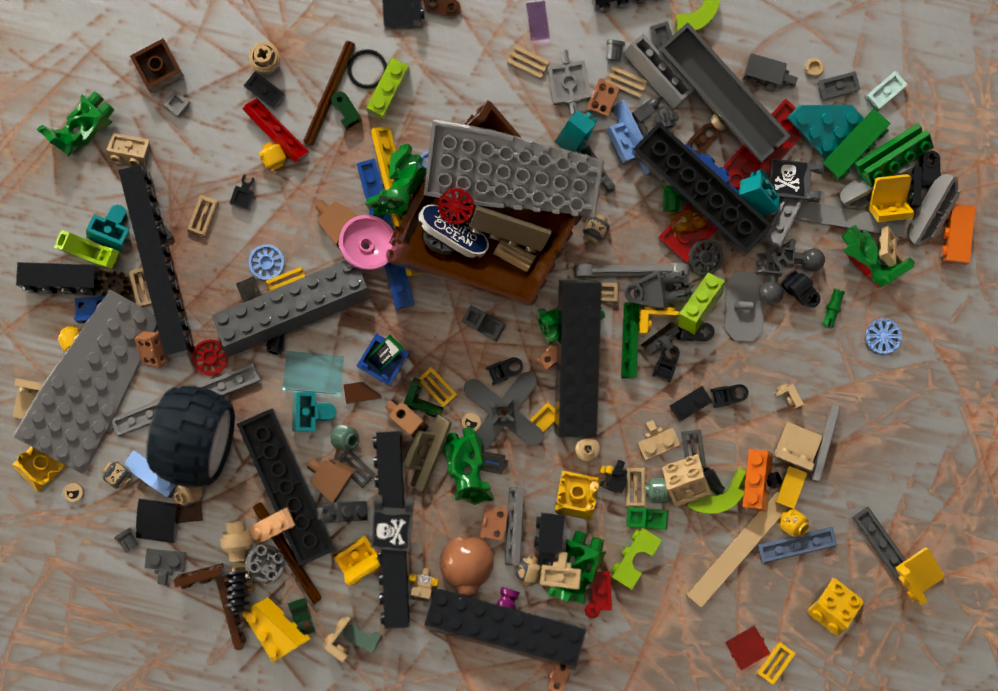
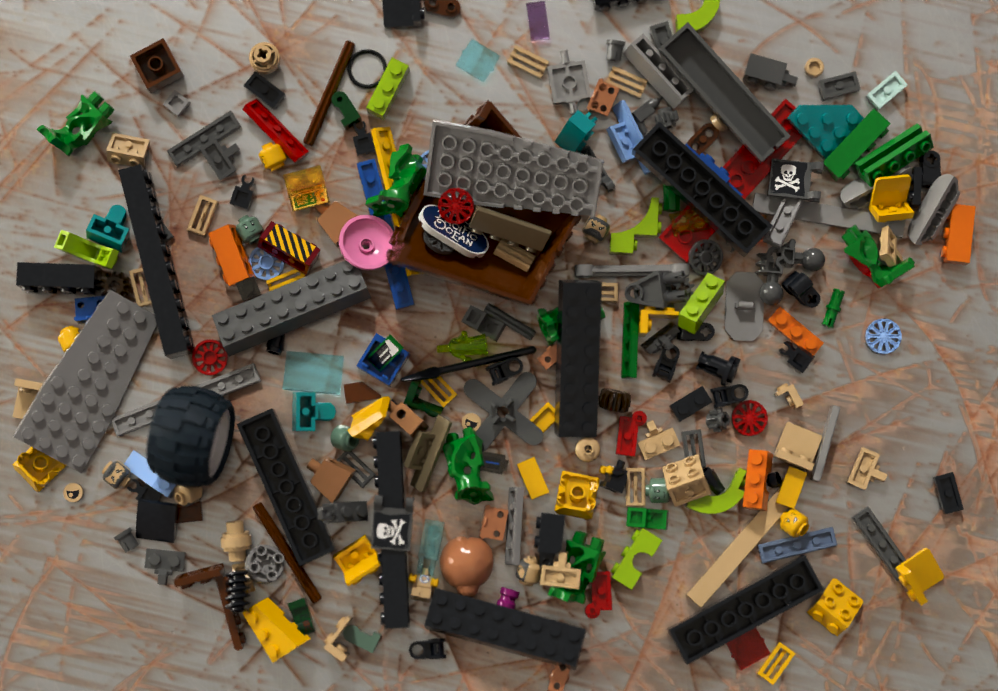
(145, 492): none -> black plate
(151, 349): nougat piece -> none
(190, 146): none -> dark grey tile
(219, 157): none -> dark grey hinge
(231, 254): none -> orange brick
(249, 229): none -> sand green head
(271, 526): light nougat plate -> none
(289, 247): none -> brick
(306, 188): none -> clear yellow slope
(364, 141): none -> black plate
(369, 418): none -> yellow slope
(429, 649): none -> black piece
(430, 544): none -> clear light blue hinge
(435, 372): none -> black piece
(465, 345): none -> clear neon green piece
(477, 60): none -> clear light blue piece
(509, 321): none -> dark grey axle
(532, 478): none -> yellow tile
(614, 400): none -> dark brown gear
(624, 242): none -> lime arch
(628, 433): none -> red hinge
(717, 420): none -> dark grey gear
(719, 367): none -> black piece
(745, 609): none -> black brick
(749, 418): none -> red wheel
(760, 193): teal brick -> none
(794, 331): none -> orange plate
(798, 358): none -> black plate
(866, 469): none -> tan hinge
(948, 493): none -> black plate

